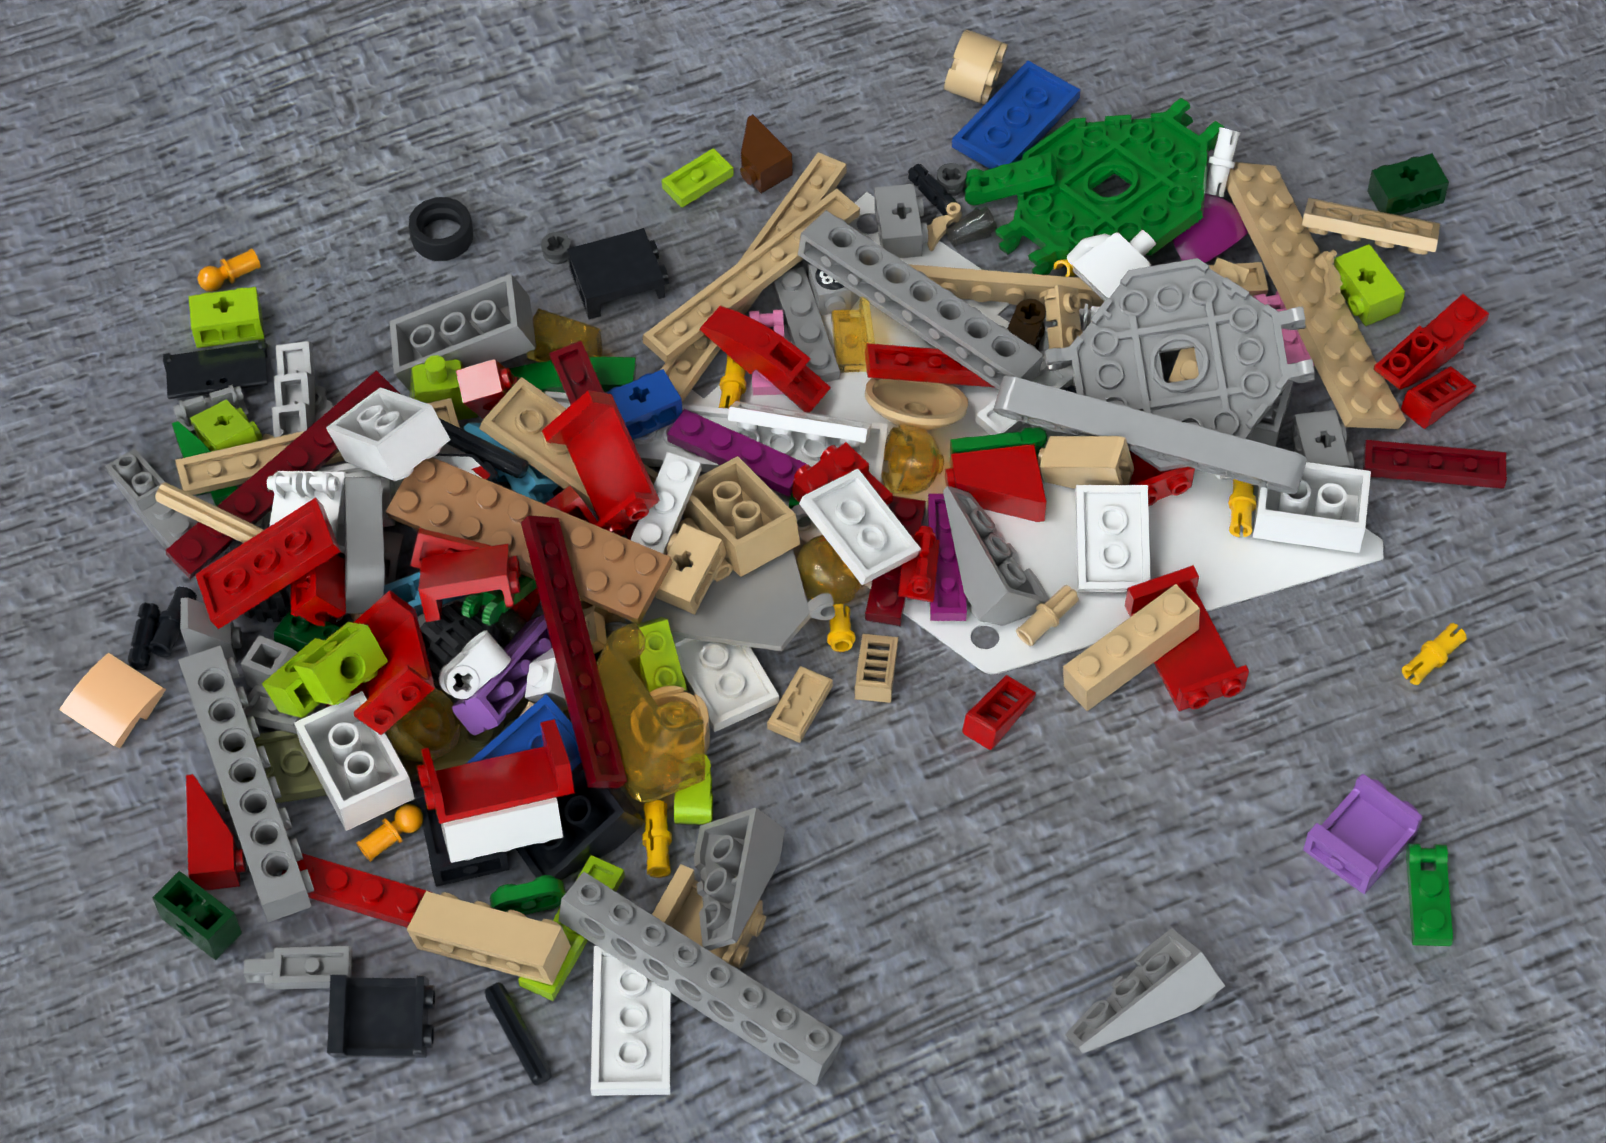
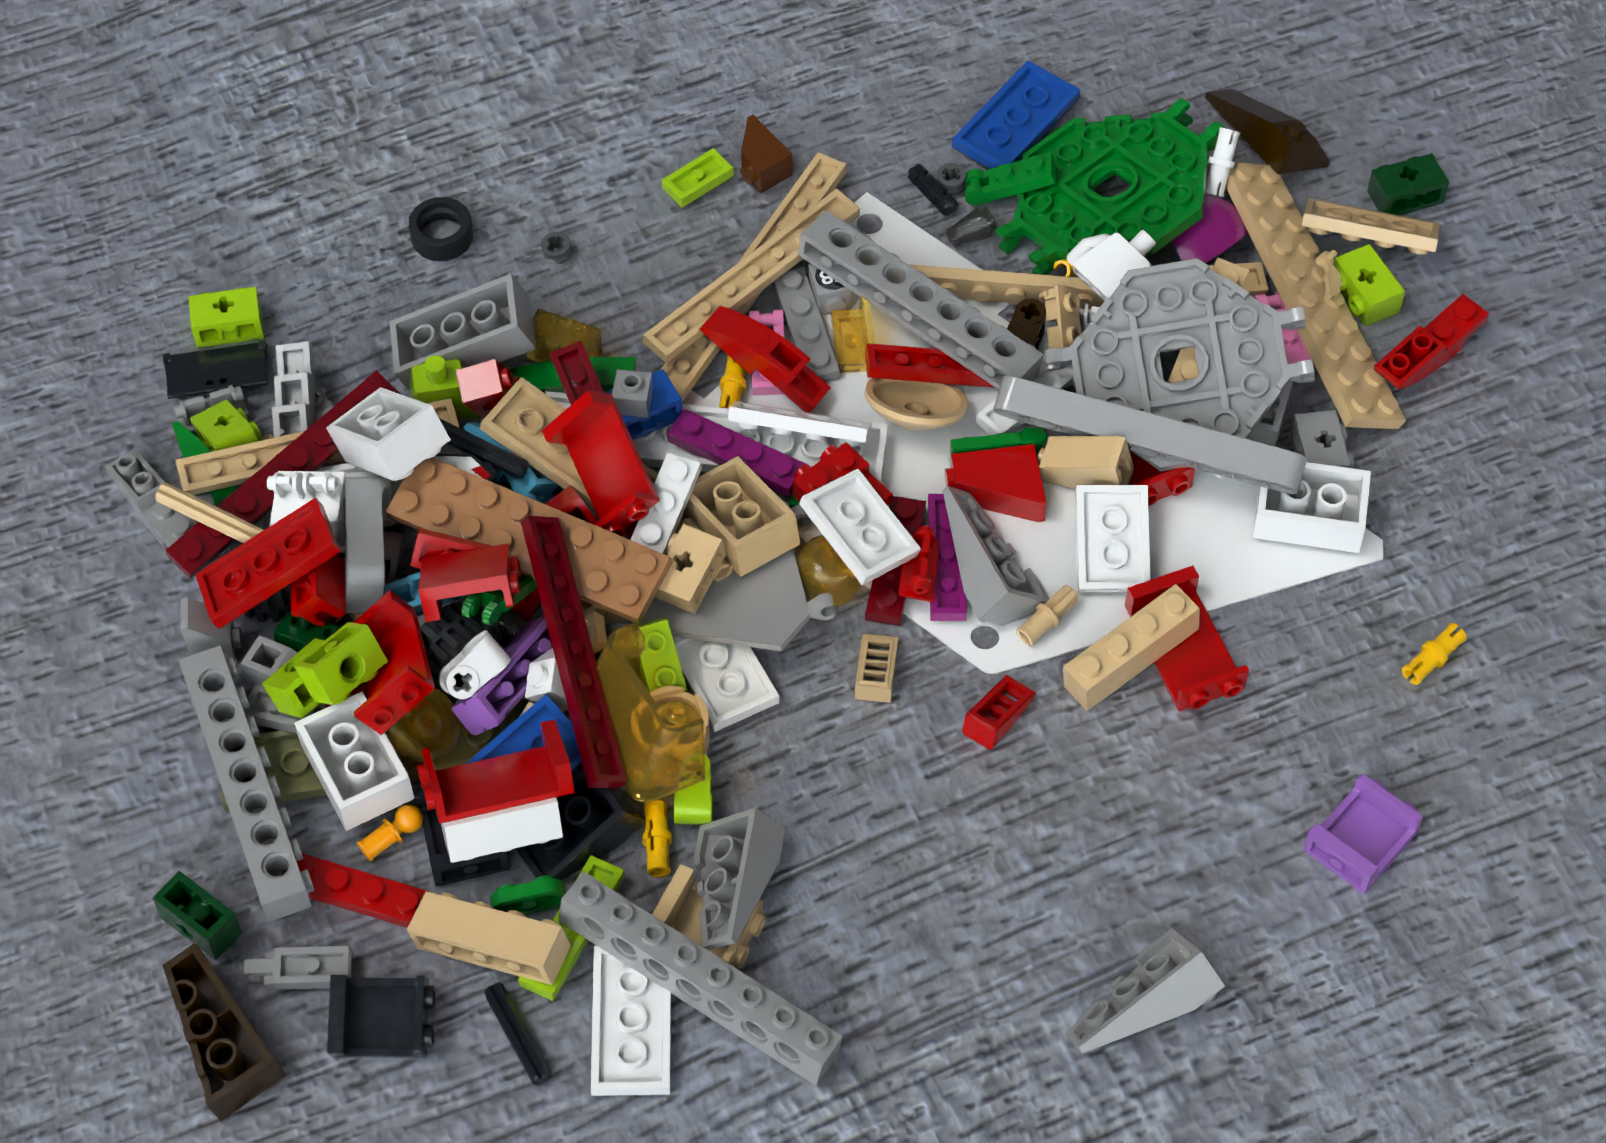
(112, 699): light nougat slope -> none
(143, 635): black axle -> none
(170, 624): black pin -> none
(212, 278): light orange pin -> none
(212, 851): red slope -> none
(223, 1041): none -> dark brown wedge
(616, 269): black panel -> none
(633, 392): none -> light grey plate
(800, 704): tan plate -> none
(840, 635): yellow pin -> none
(899, 220): light grey brick -> none
(912, 460): clear yellow cylinder -> none
(939, 225): tan piece -> none
(975, 66): tan brick -> none
(1242, 504): yellow pin -> none
(1273, 134): none -> dark brown wedge
(1429, 896): green plate -> none
(1435, 464): dark red plate -> none
(1440, 396): red slope -> none

